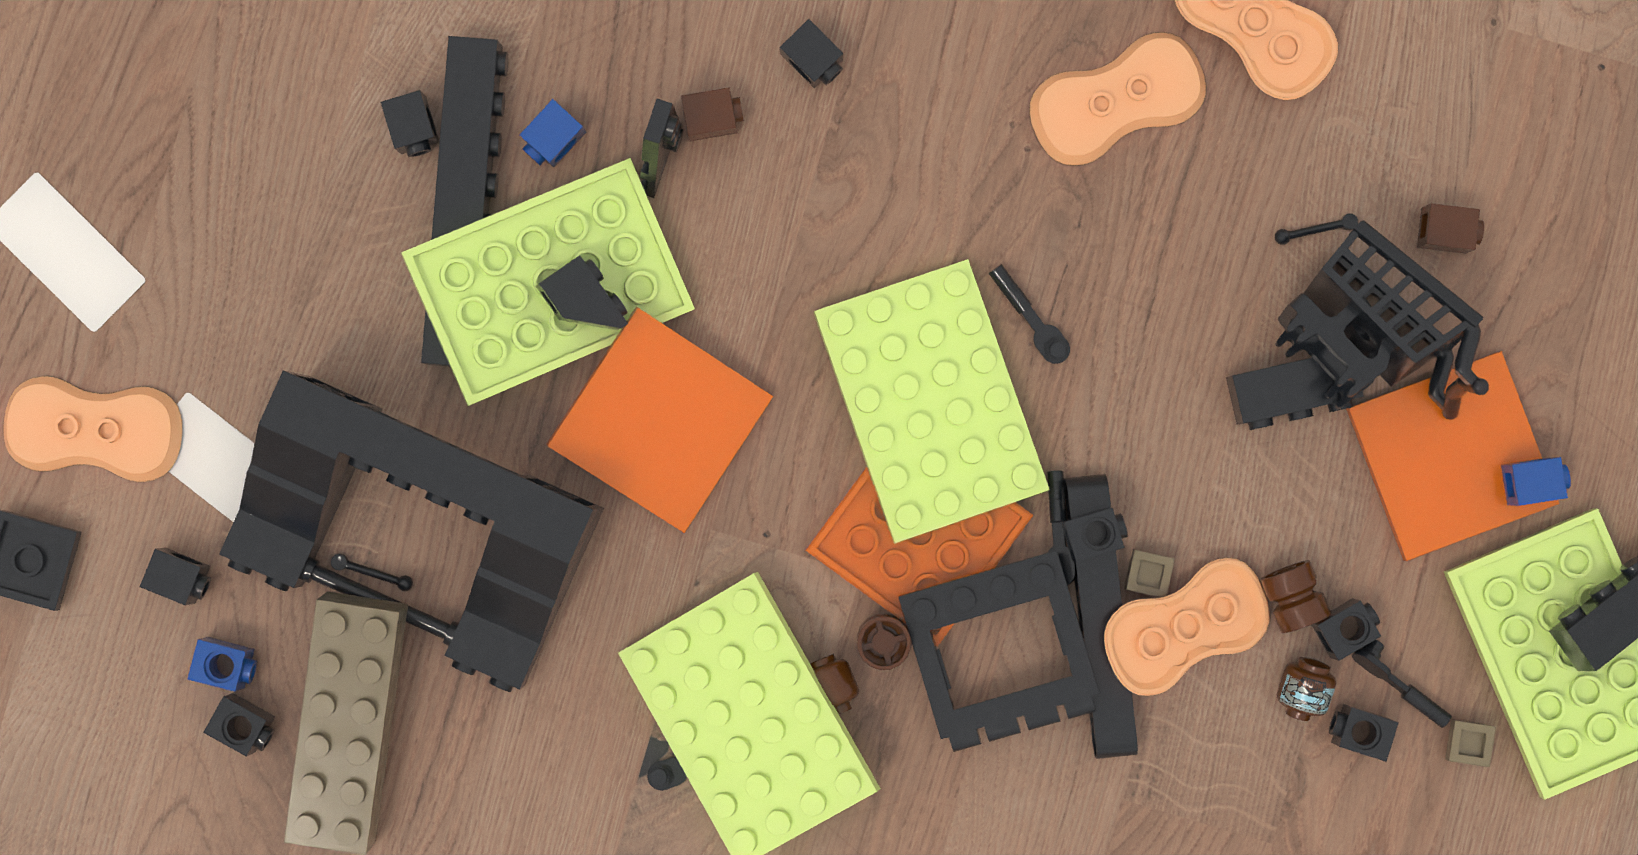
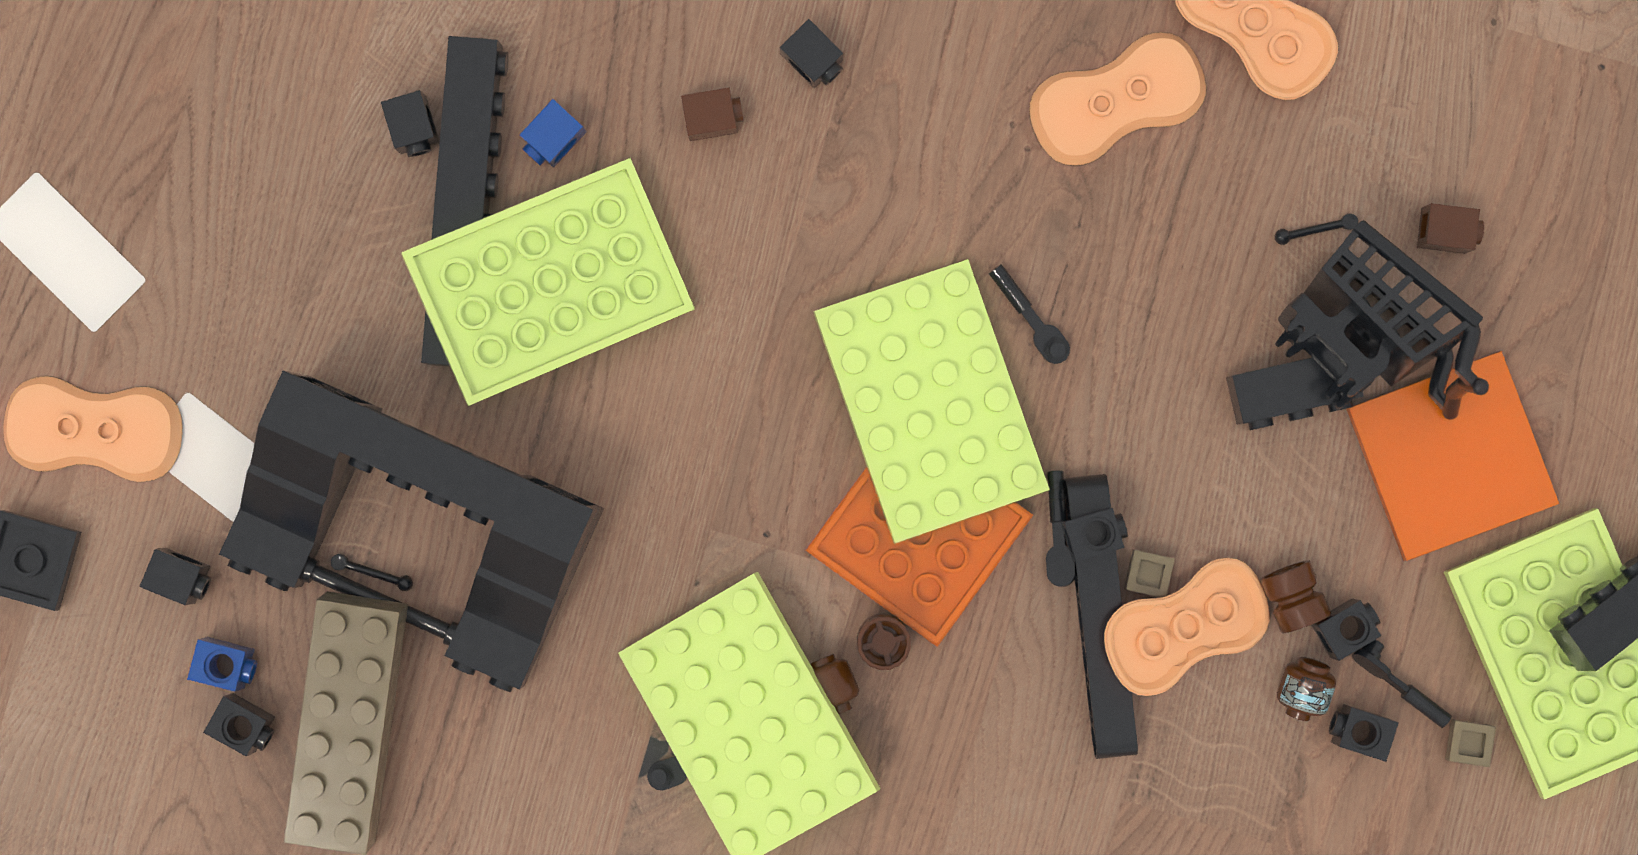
(579, 297): black slope -> none
(659, 420): orange tile -> none
(661, 137): black wing -> none
(982, 595): black hinge -> none
(1535, 481): blue brick -> none

